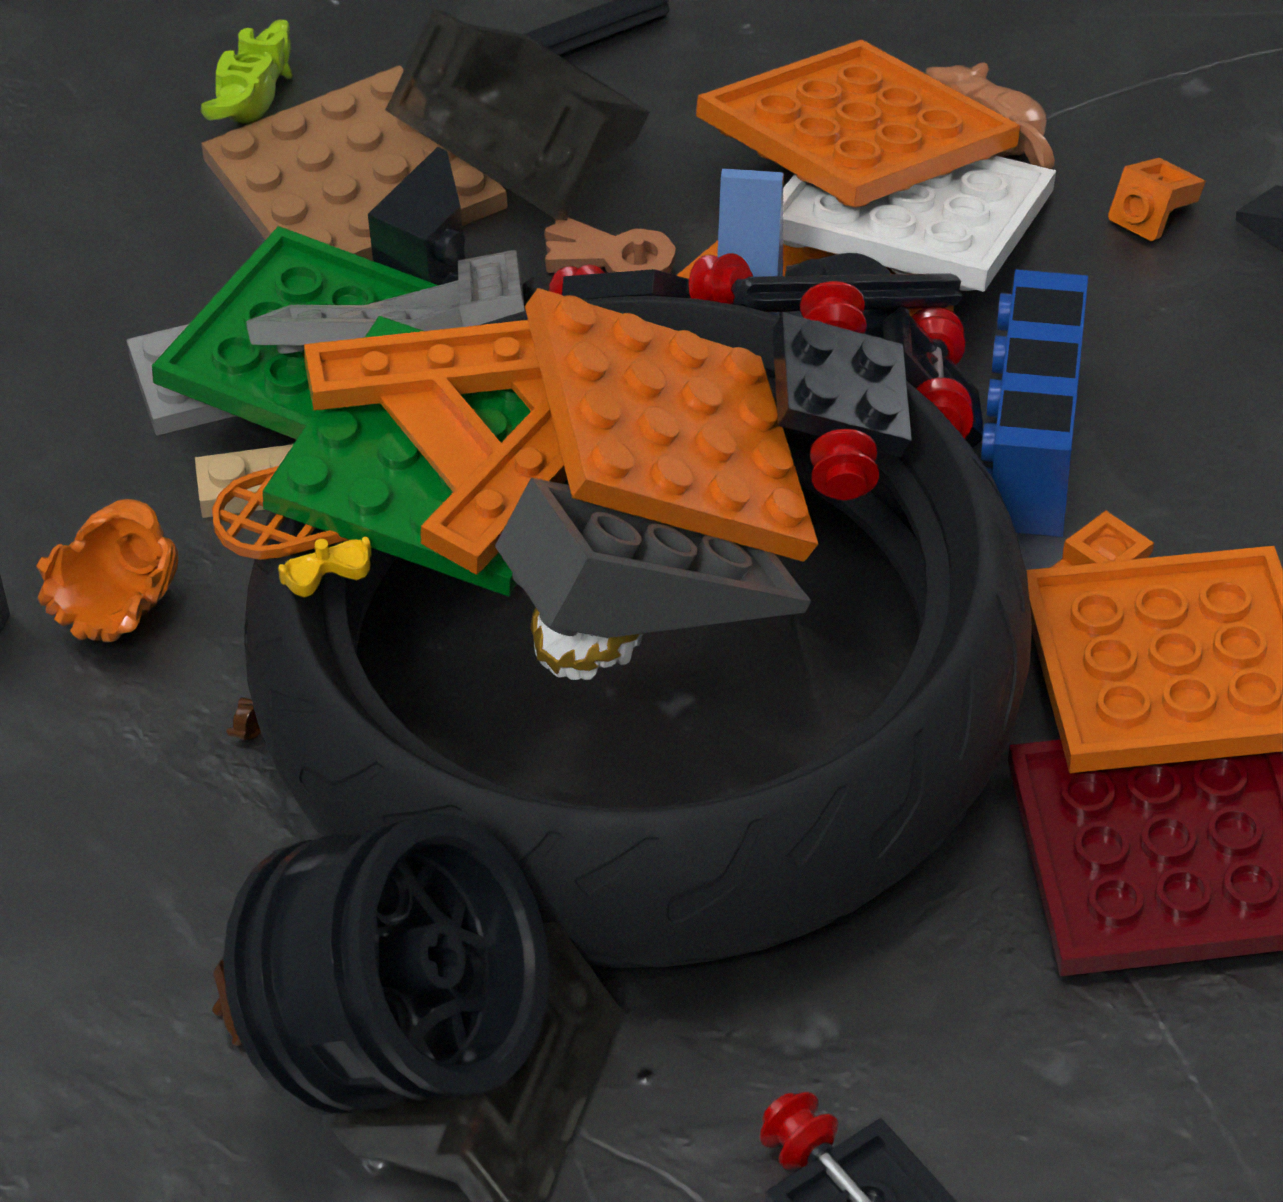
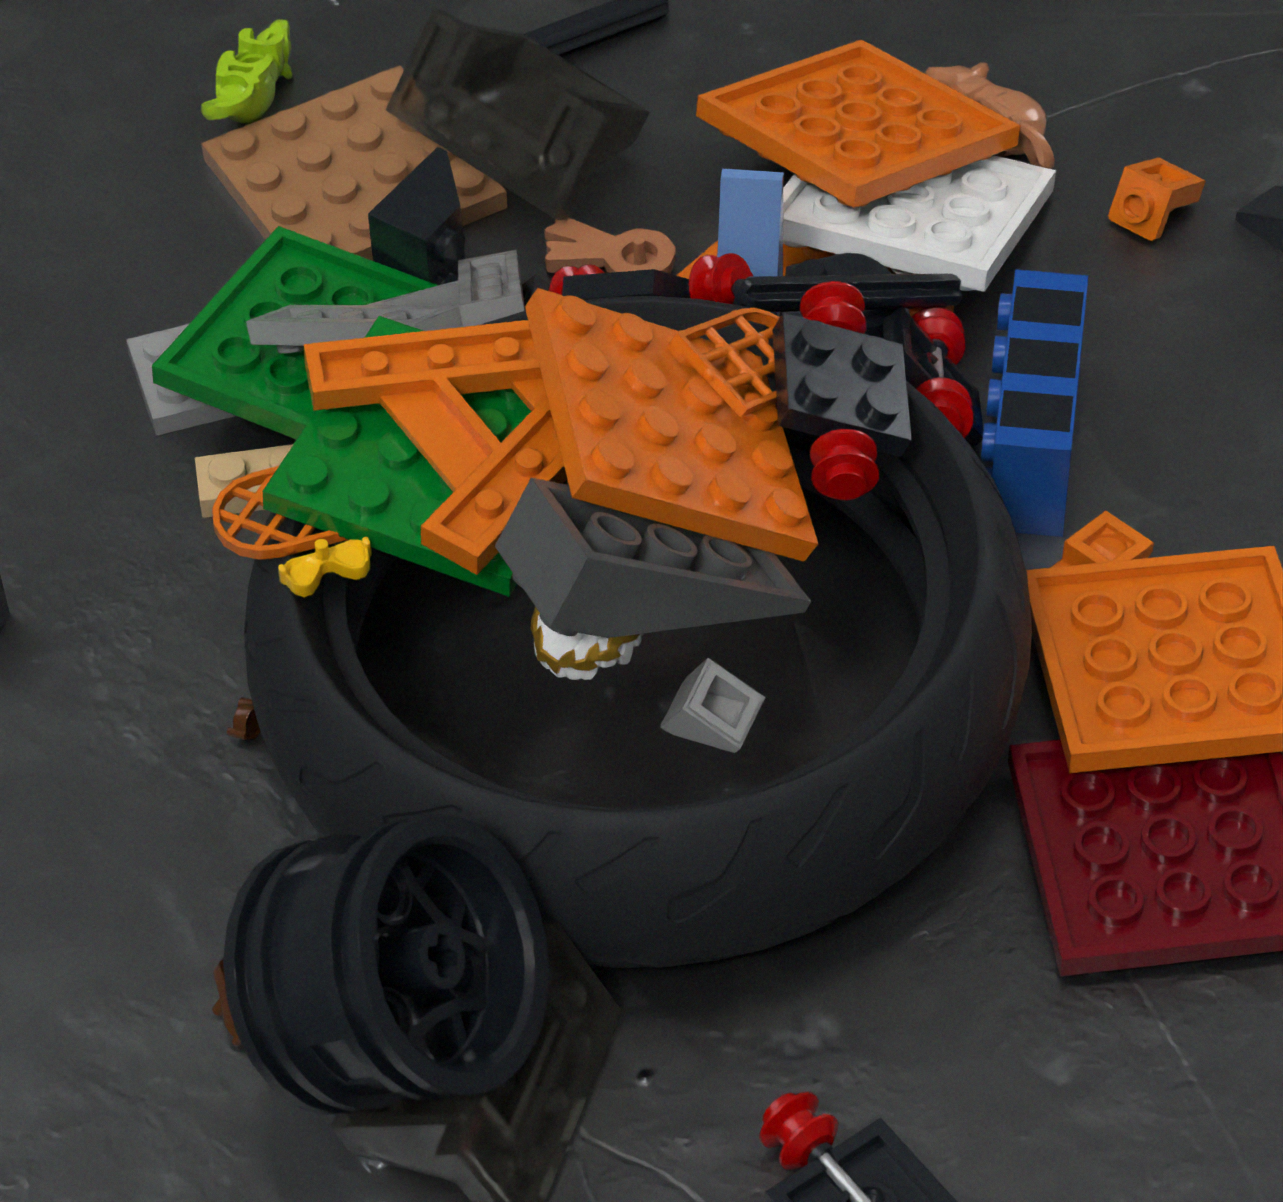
(109, 572): orange hair -> none
(702, 364): none -> orange window
(713, 708): none -> light grey slope

